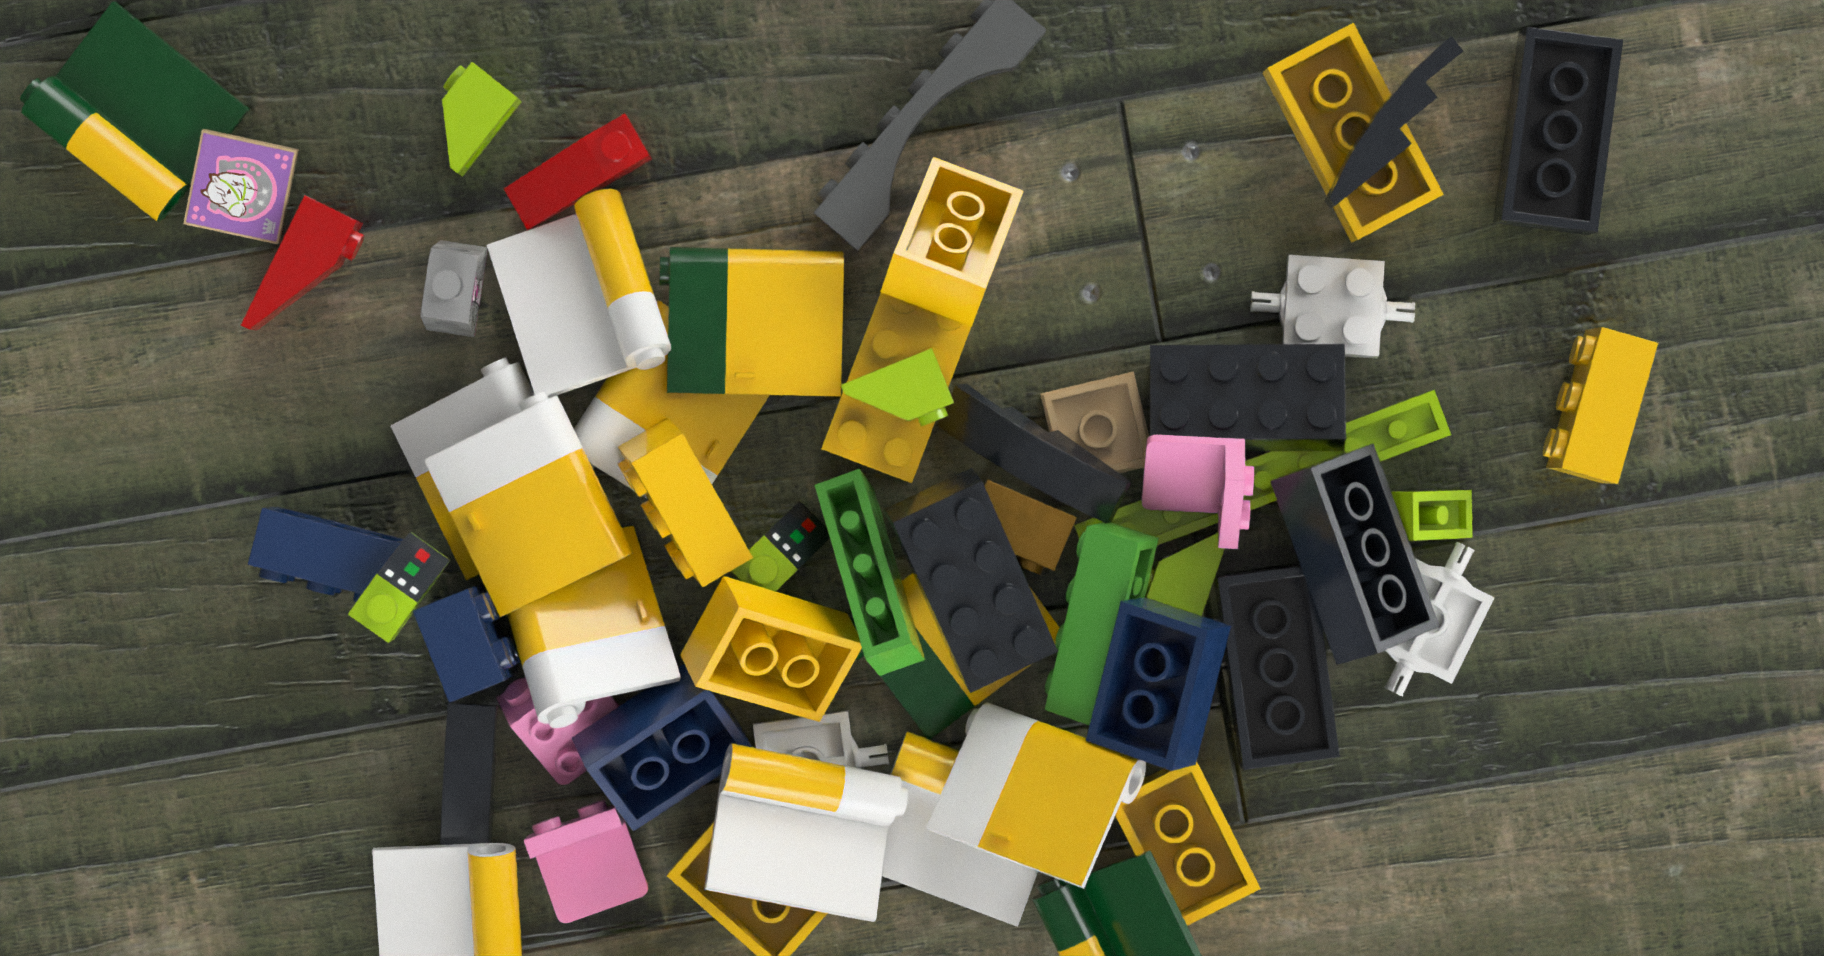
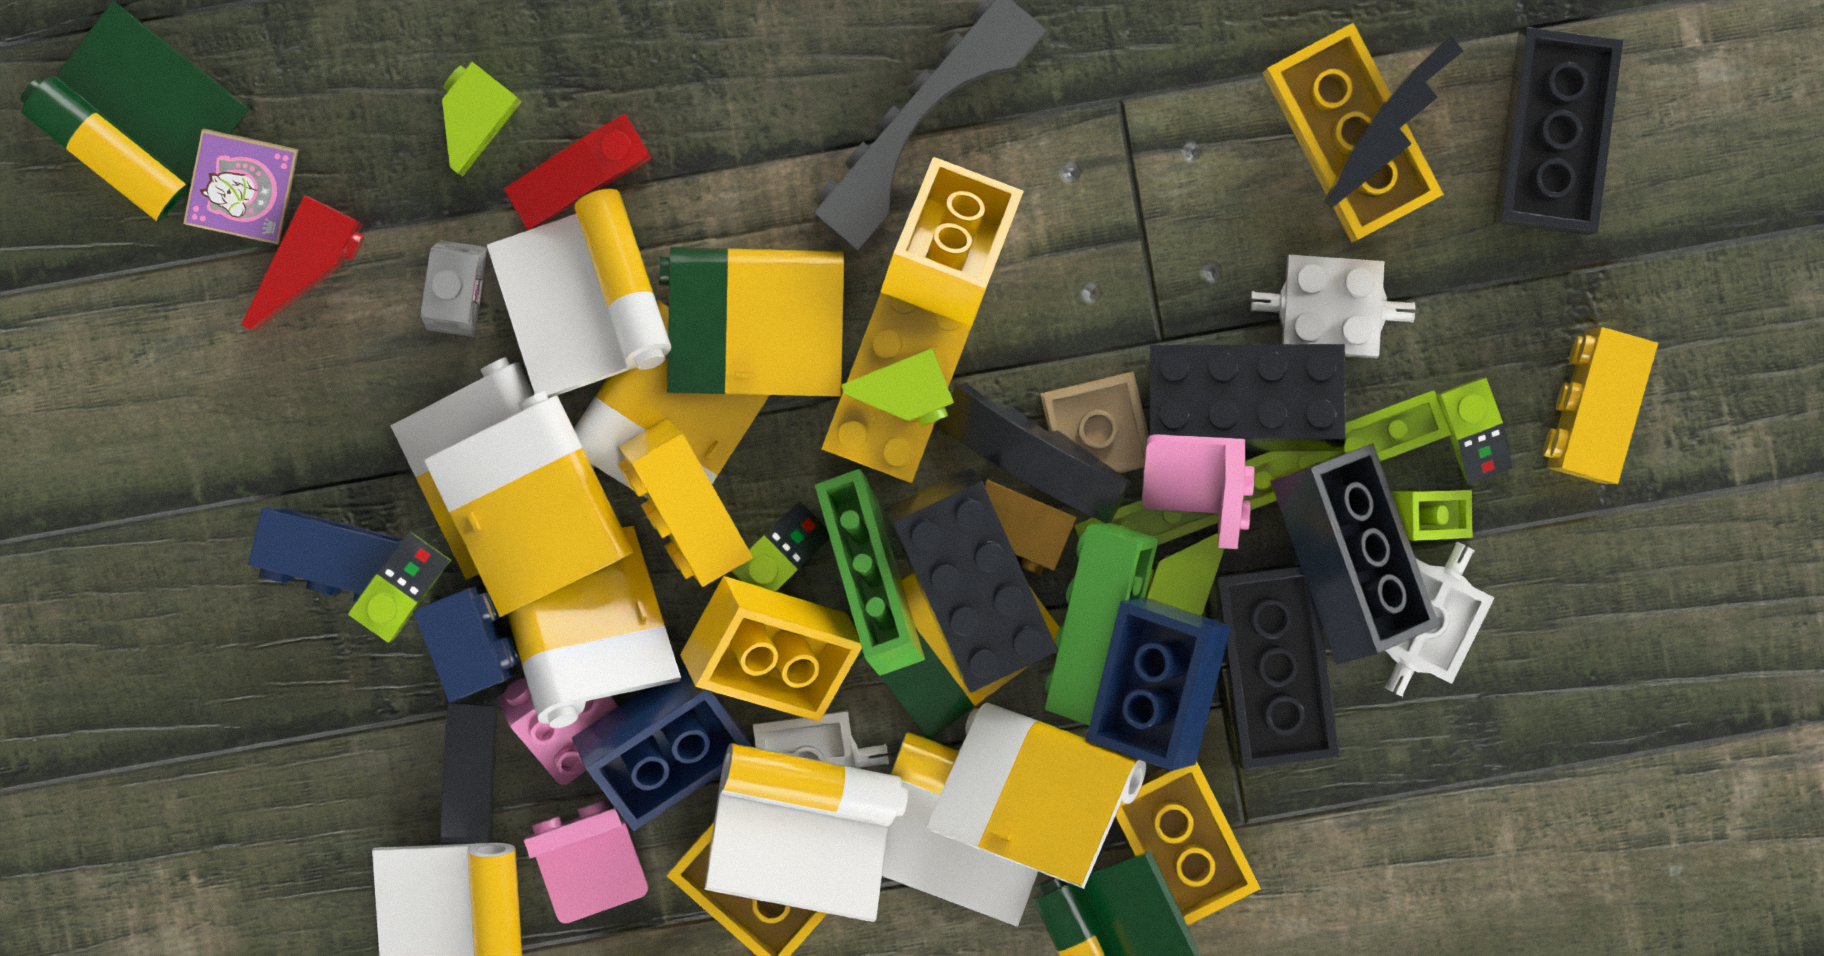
(1475, 430): none -> slope

